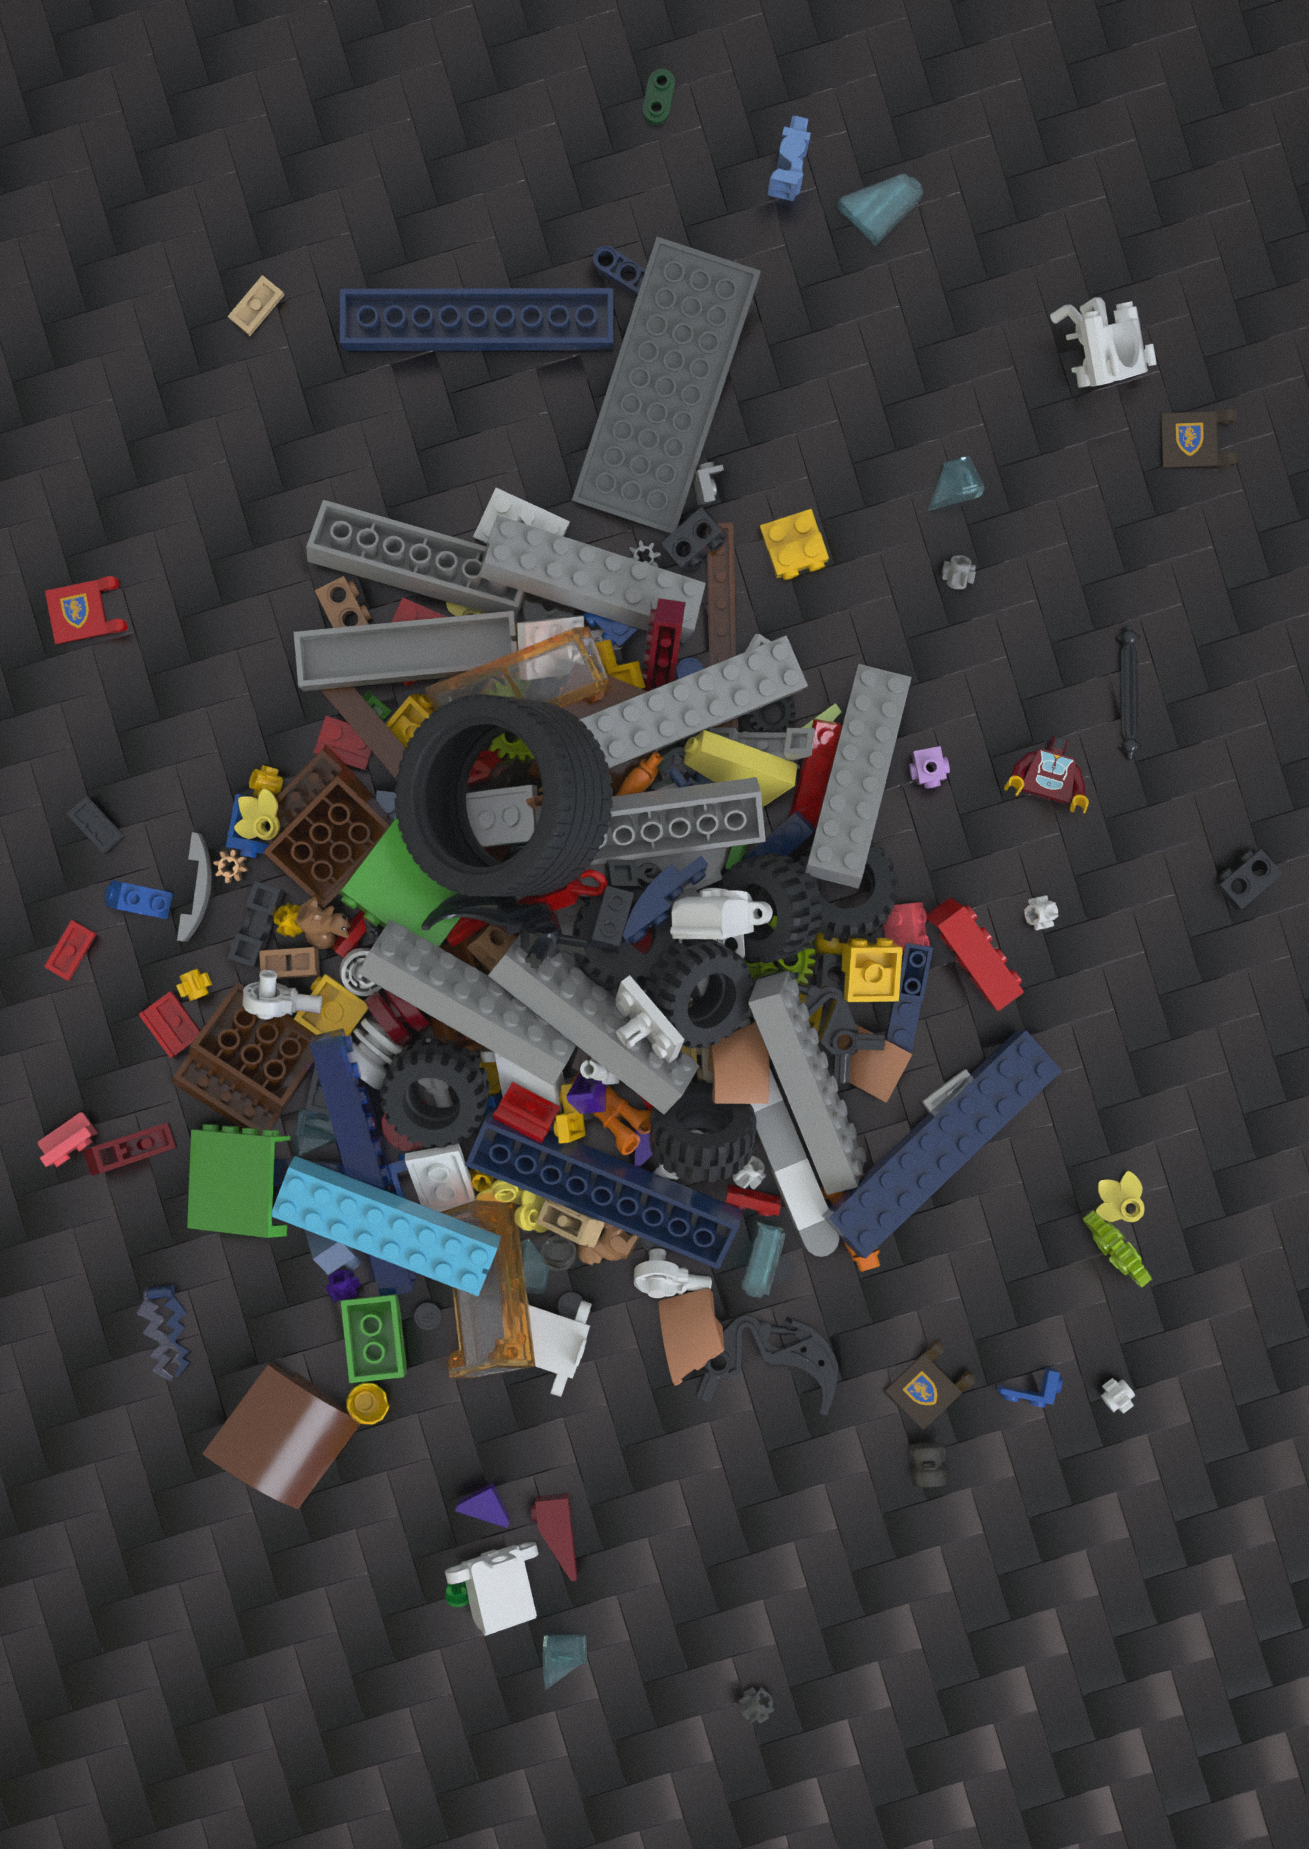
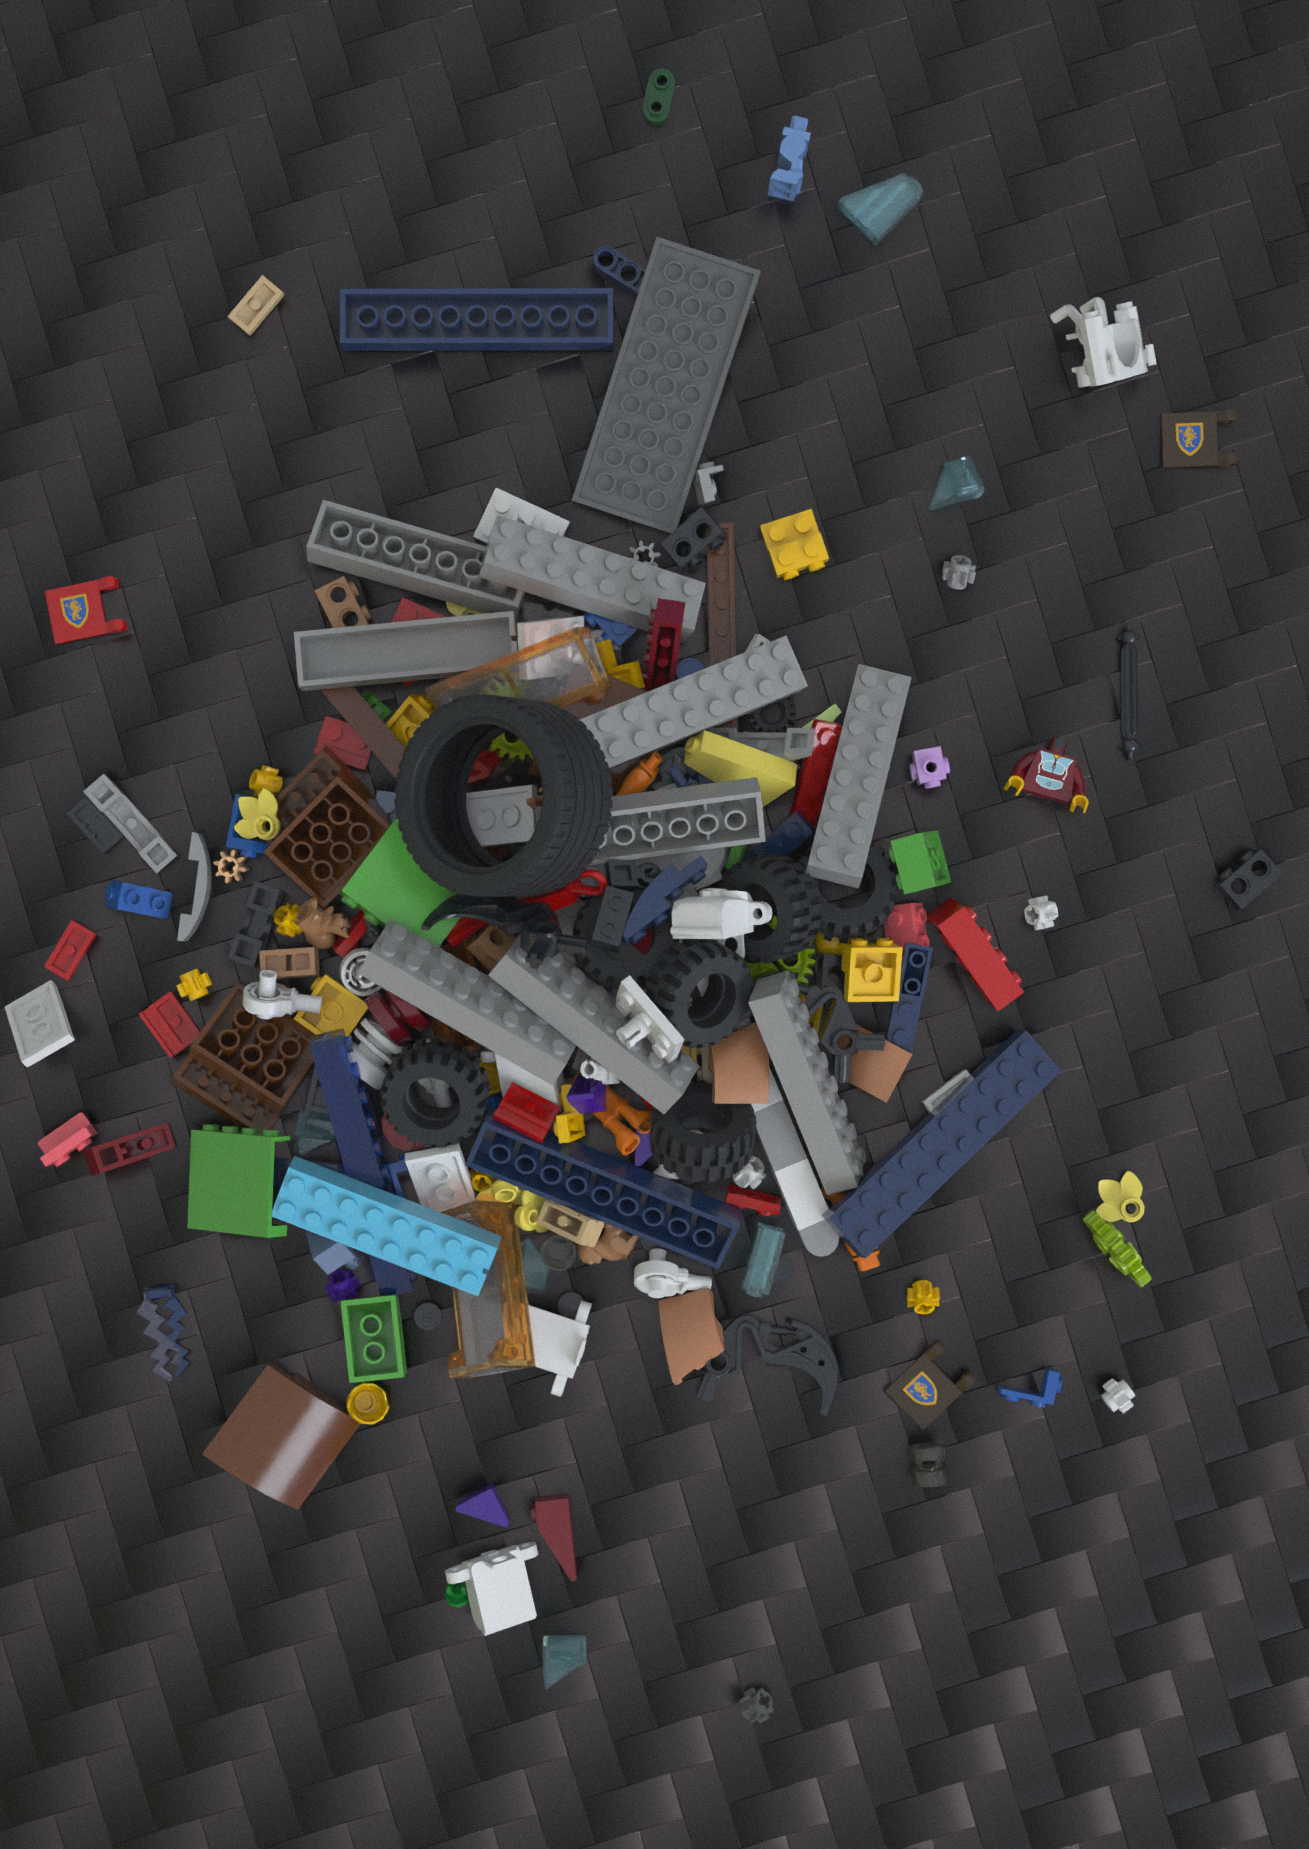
(39, 1023): none -> white plate
(131, 822): none -> light grey slope
(919, 862): none -> bright green brick
(923, 1297): none -> yellow gear

